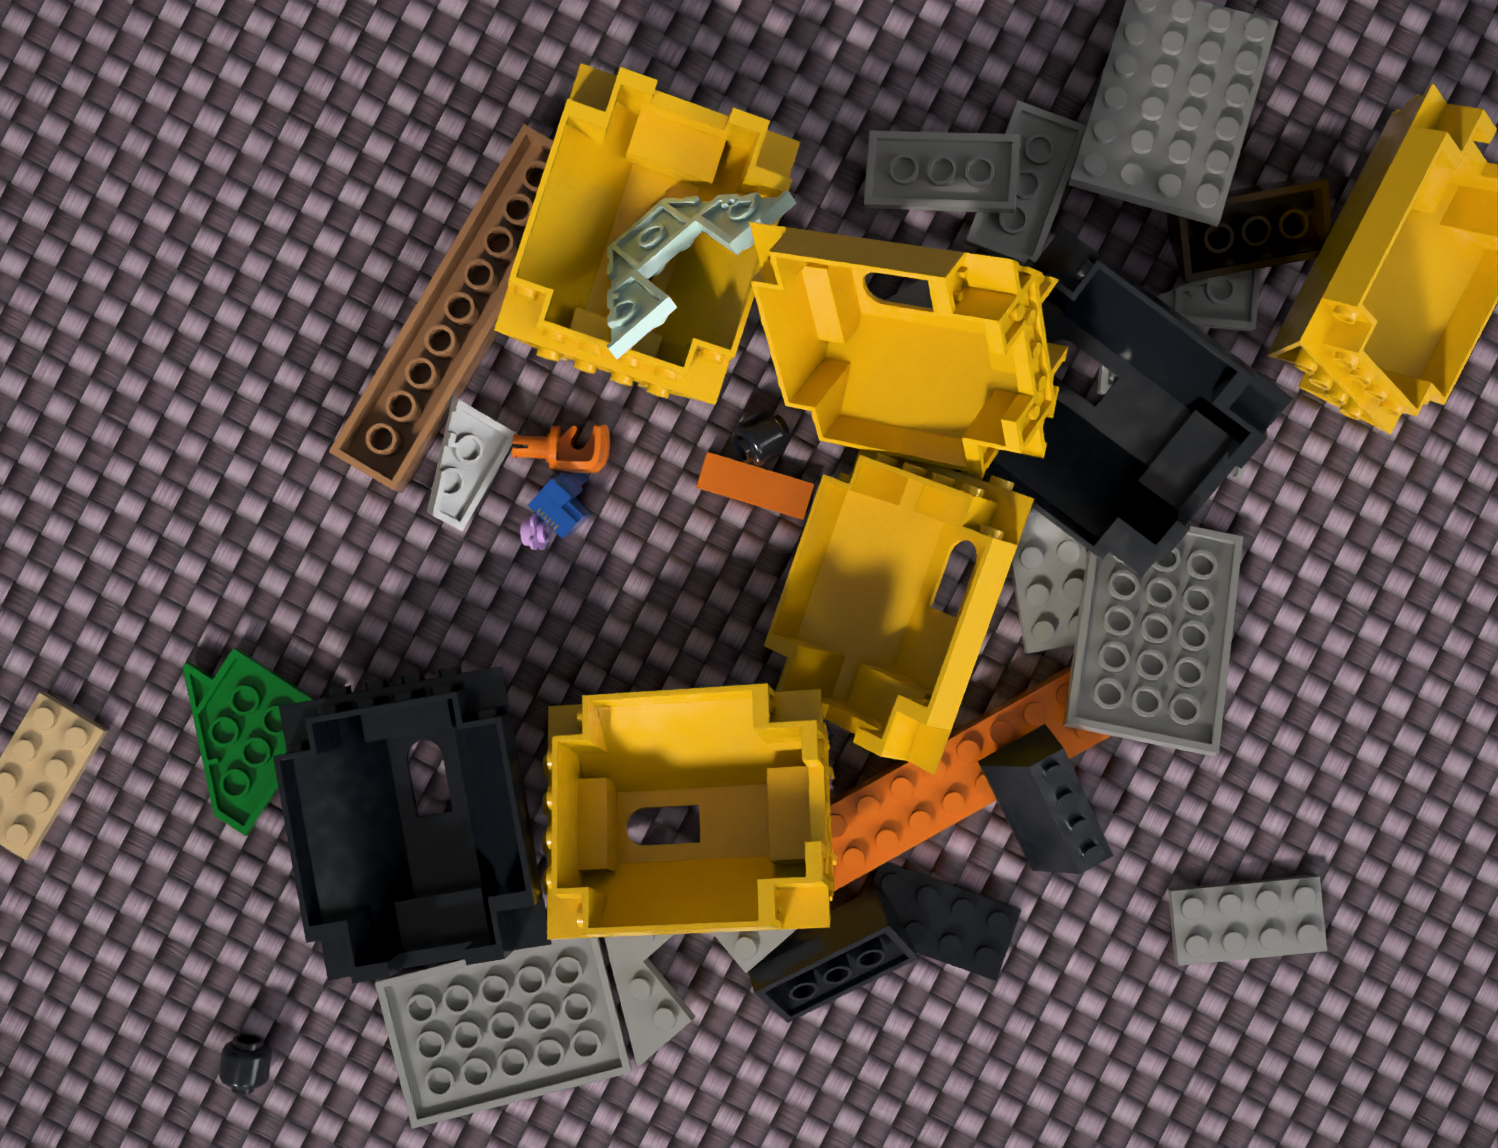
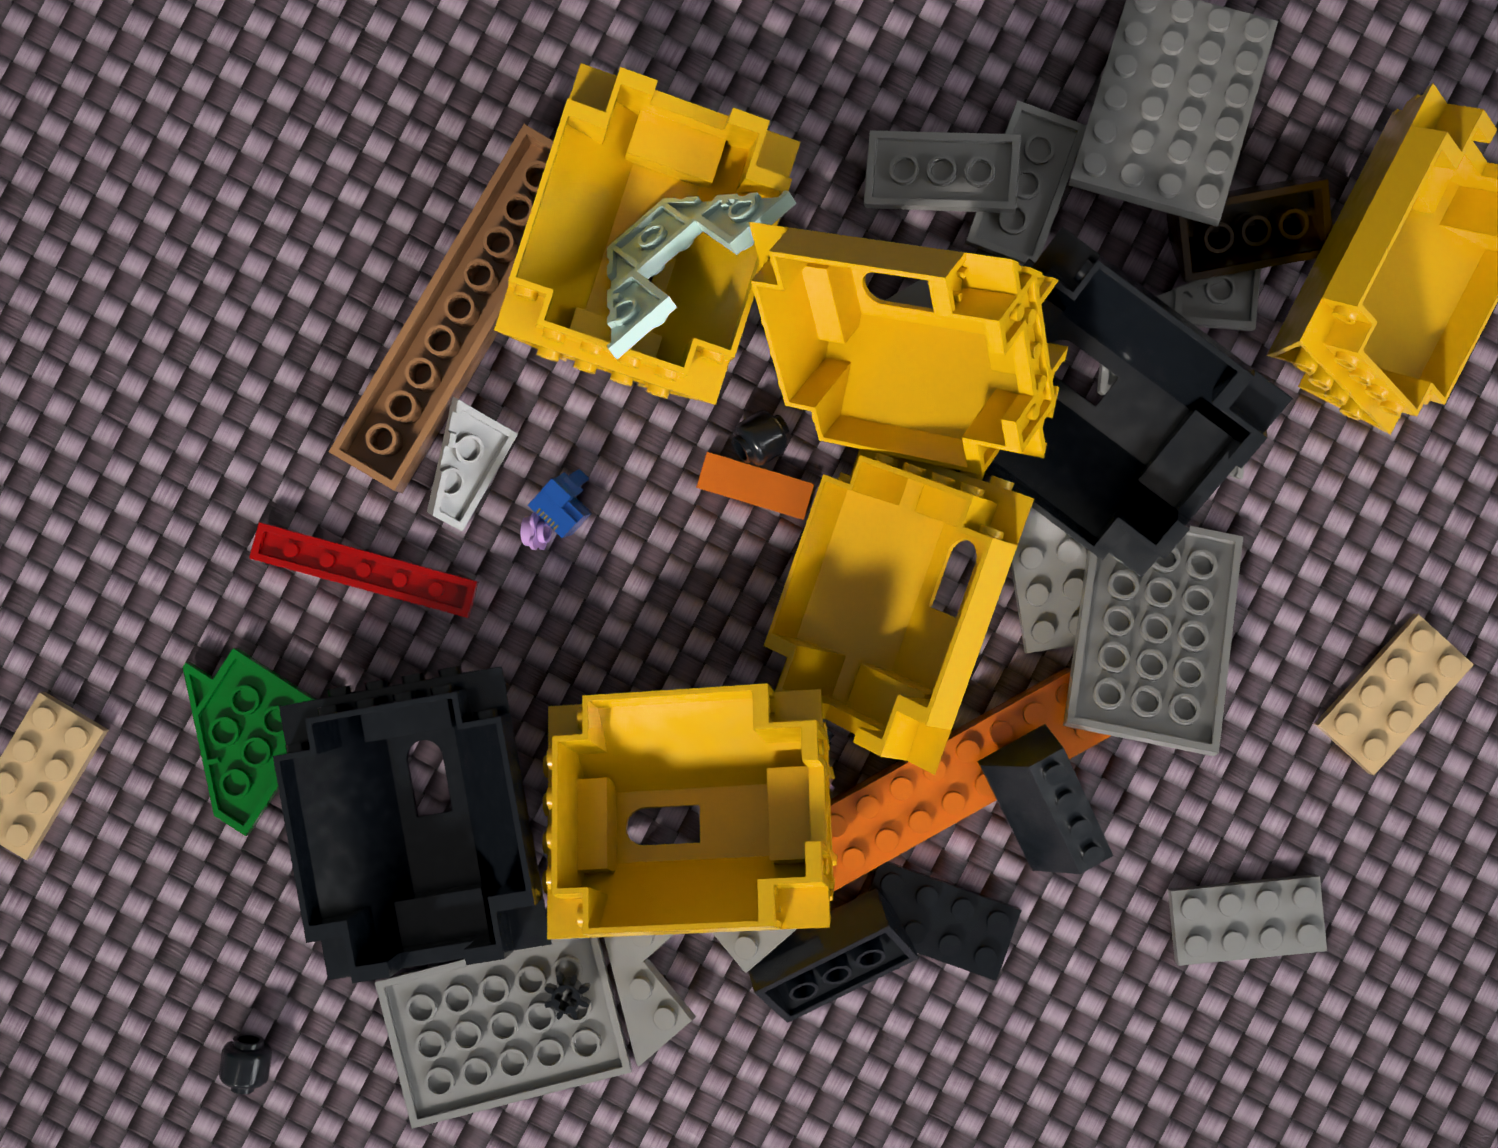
(363, 570): none -> red plate
(560, 450): orange piece -> none
(577, 995): none -> black gear
(1394, 694): none -> tan plate

